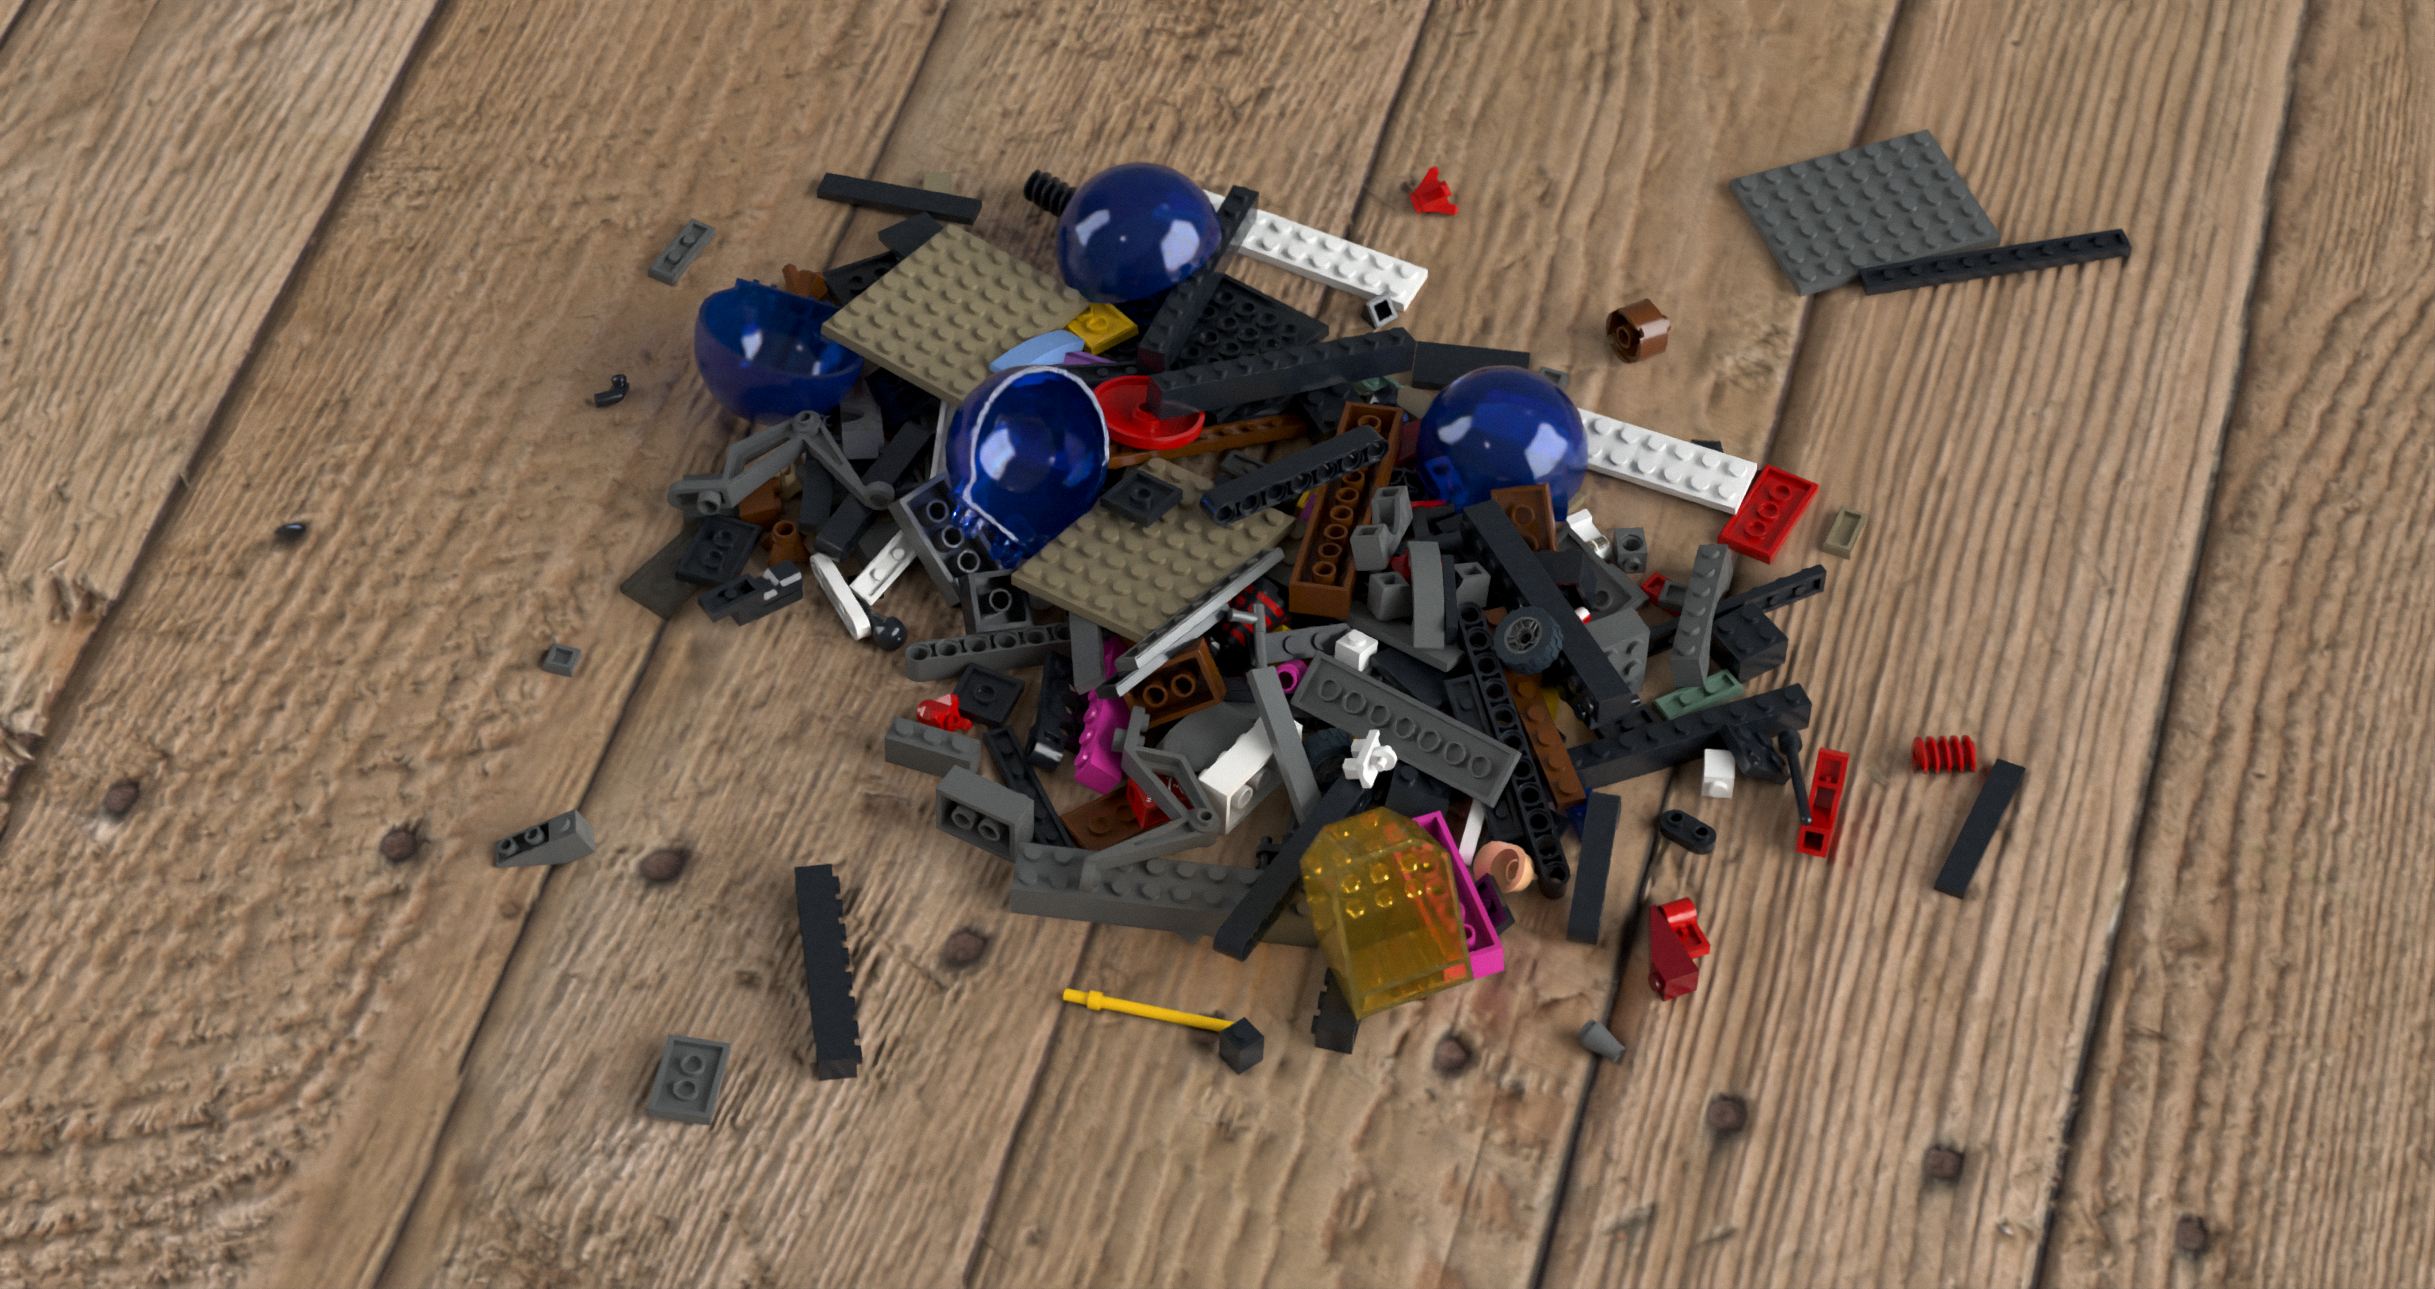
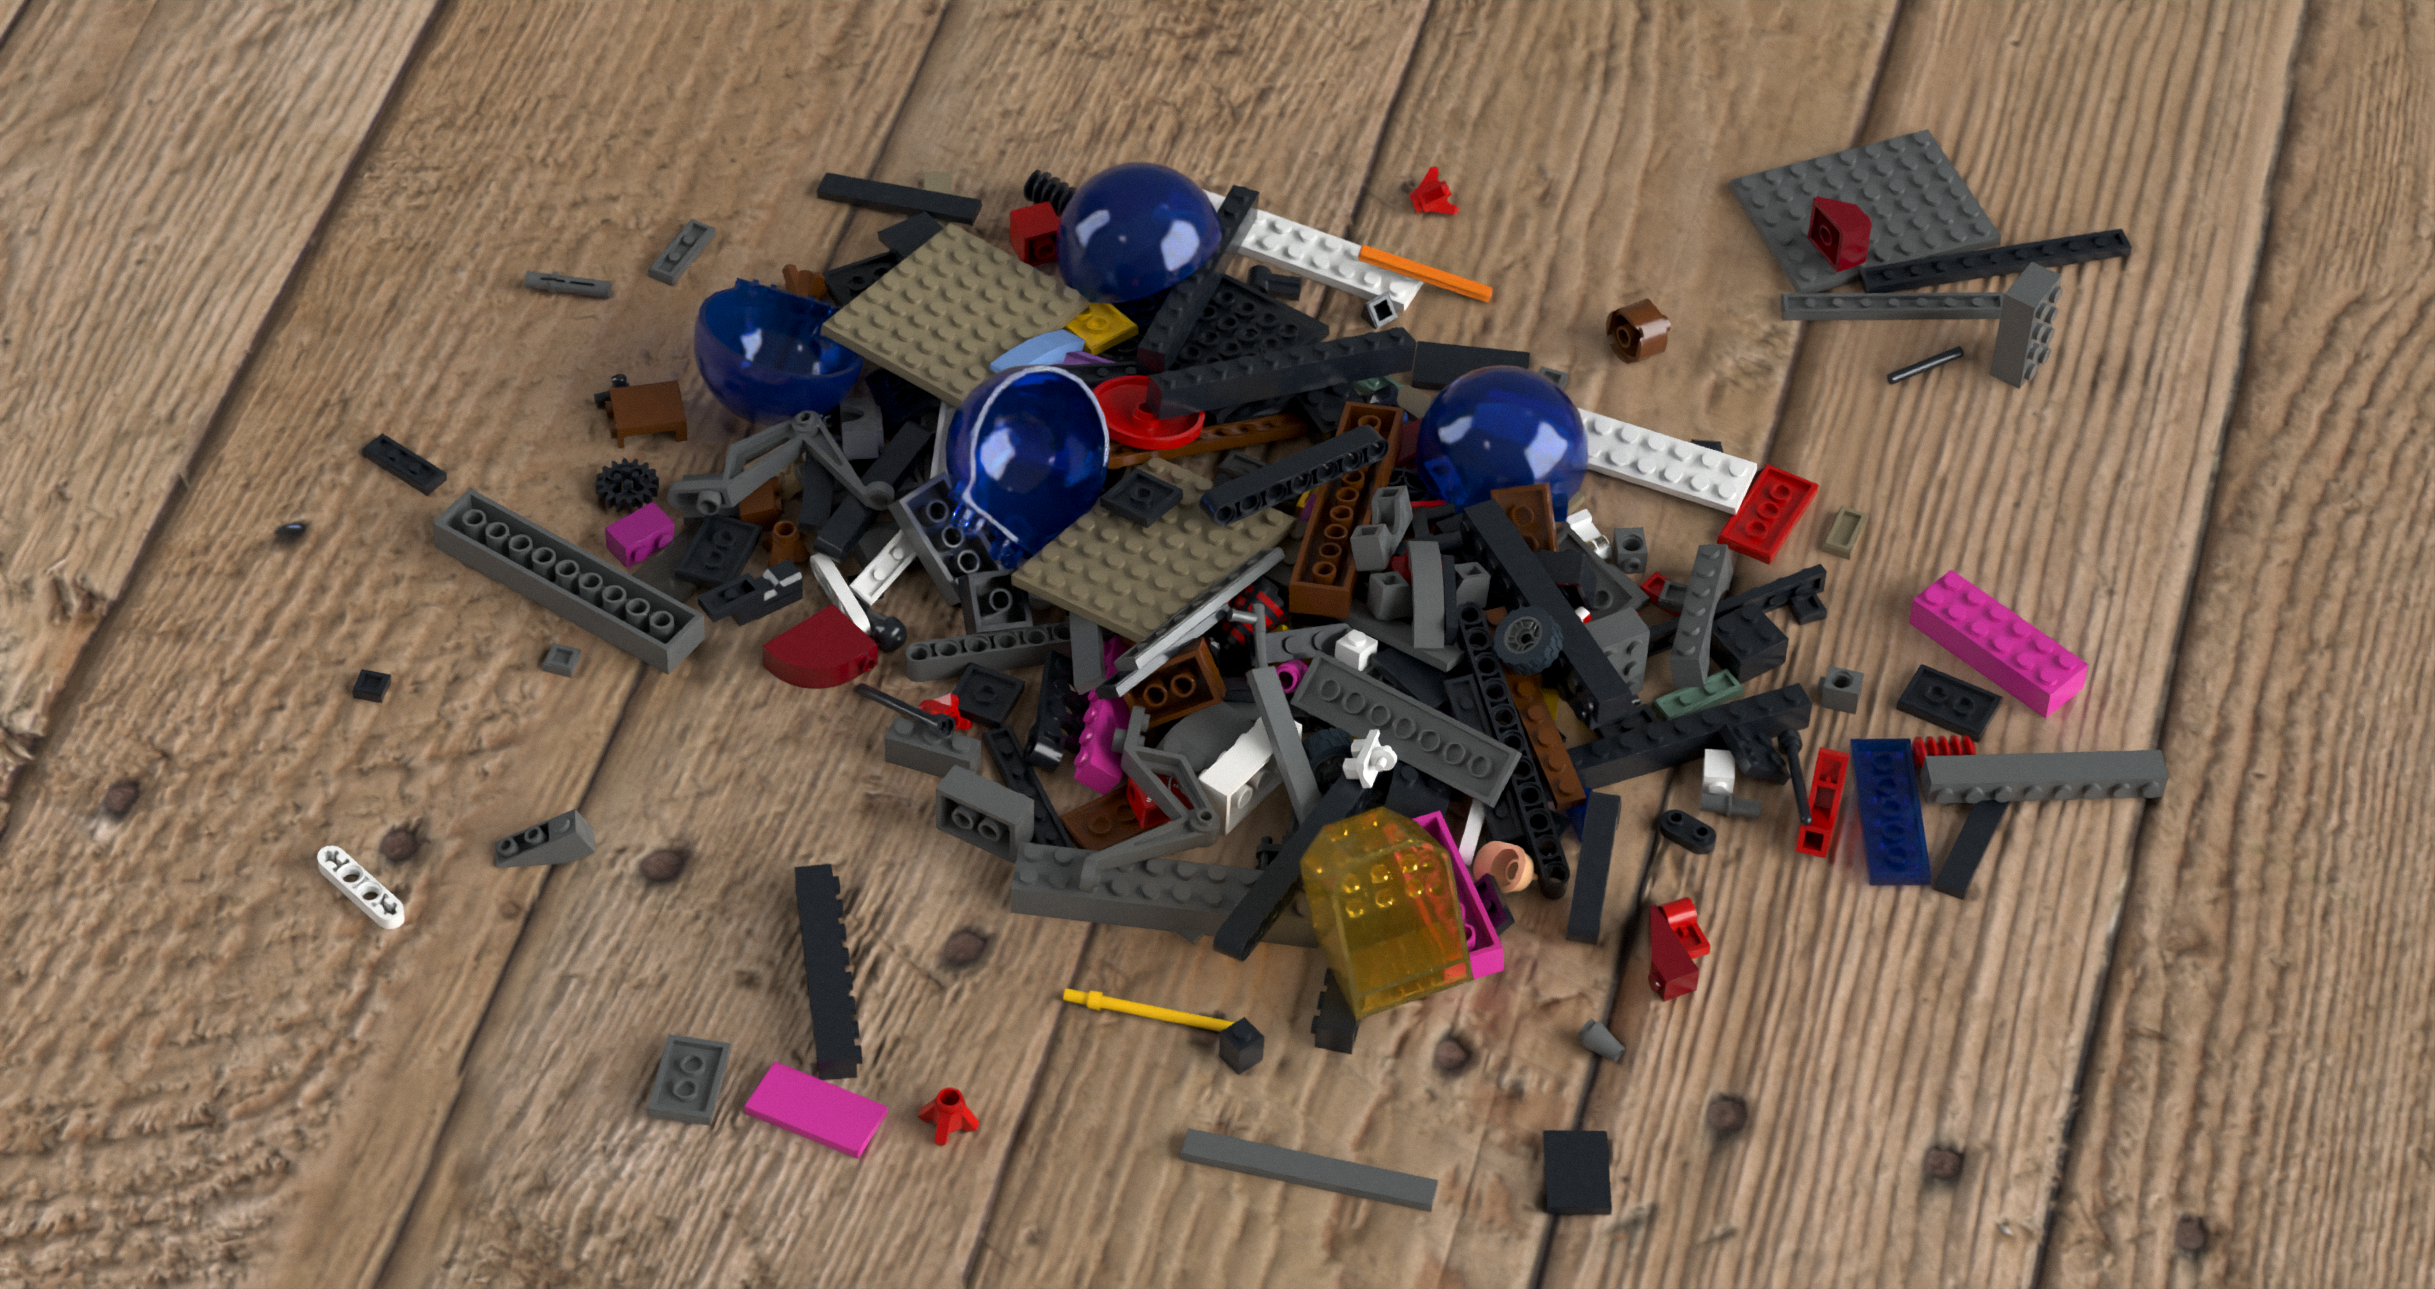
(365, 884): none -> white beam
(371, 686): none -> black tile
(404, 464): none -> black tile
(567, 284): none -> dark grey pin
(569, 581): none -> dark grey brick
(610, 485): none -> black gear
(639, 534): none -> magenta brick
(646, 411): none -> reddish brown panel
(816, 1110): none -> dark pink tile
(821, 651): none -> dark red brick
(938, 724): none -> black piece
(948, 1114): none -> red rock
(1034, 233): none -> red head
(1274, 285): none -> black piece
(1309, 1169): none -> dark grey tile
(1425, 273): none -> orange axle
(1577, 1172): none -> black tile
(1730, 805): none -> dark grey axle
(1807, 608): none -> black tile
(1839, 232): none -> dark red slope
(1841, 689): none -> dark grey brick
(1890, 812): none -> clear blue plate
(1891, 306): none -> dark grey tile
(1925, 365): none -> black bar
(1949, 702): none -> black tile
(1998, 643): none -> dark pink brick
(2026, 325): none -> dark grey brick
(2044, 776): none -> dark grey brick

